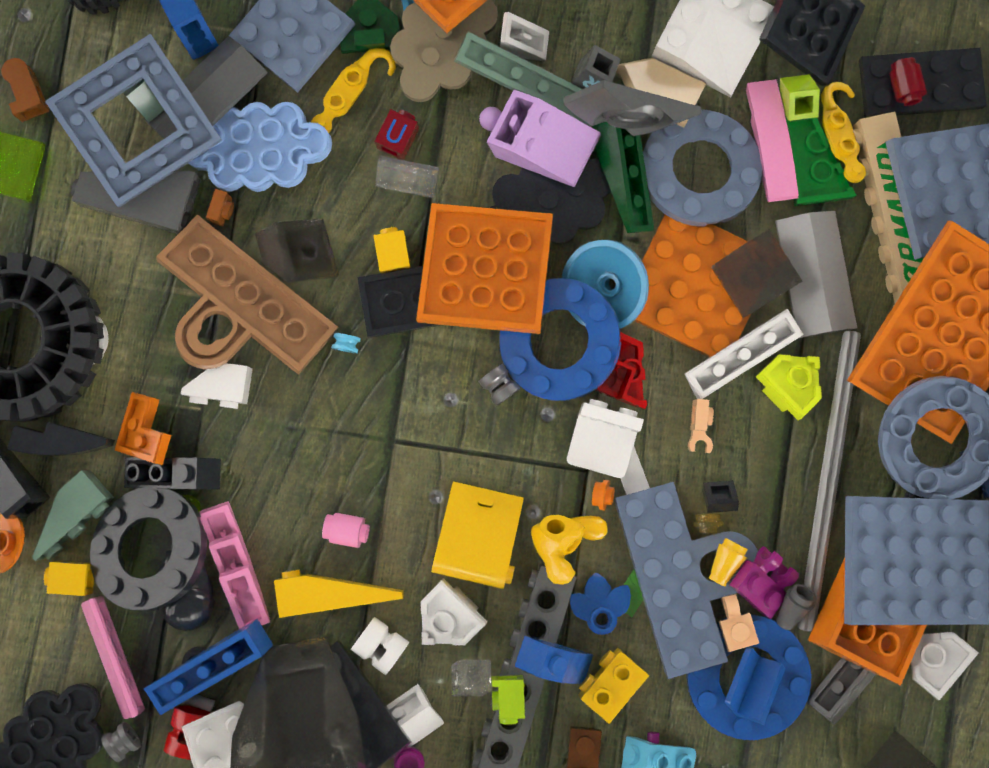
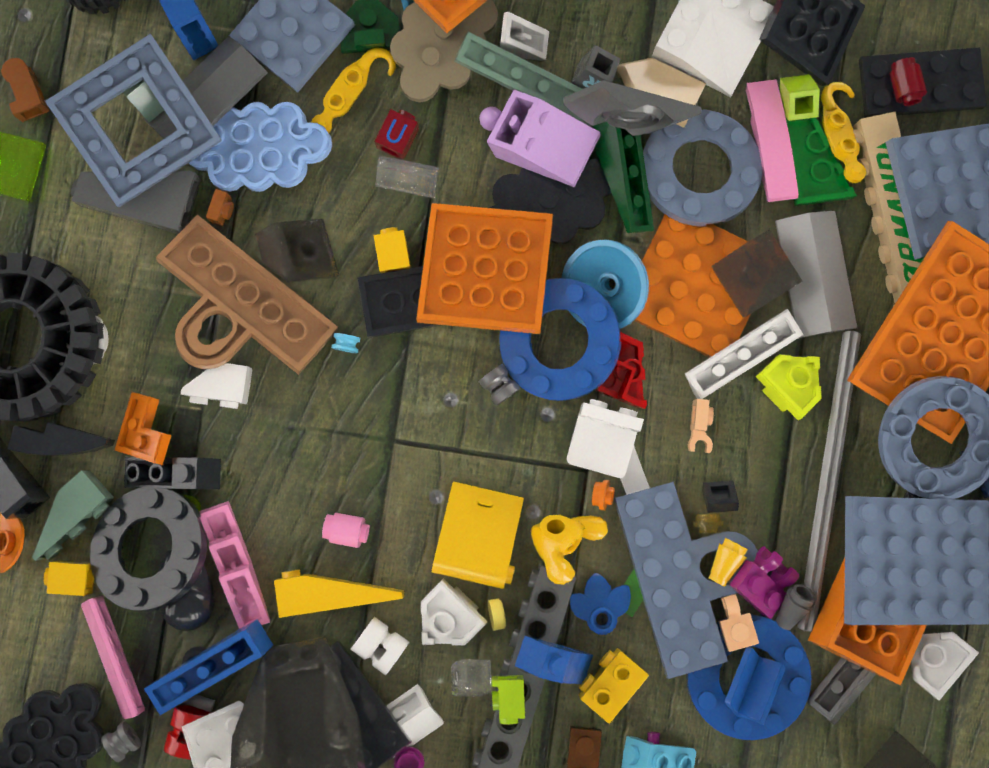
(496, 614): none -> light yellow tile

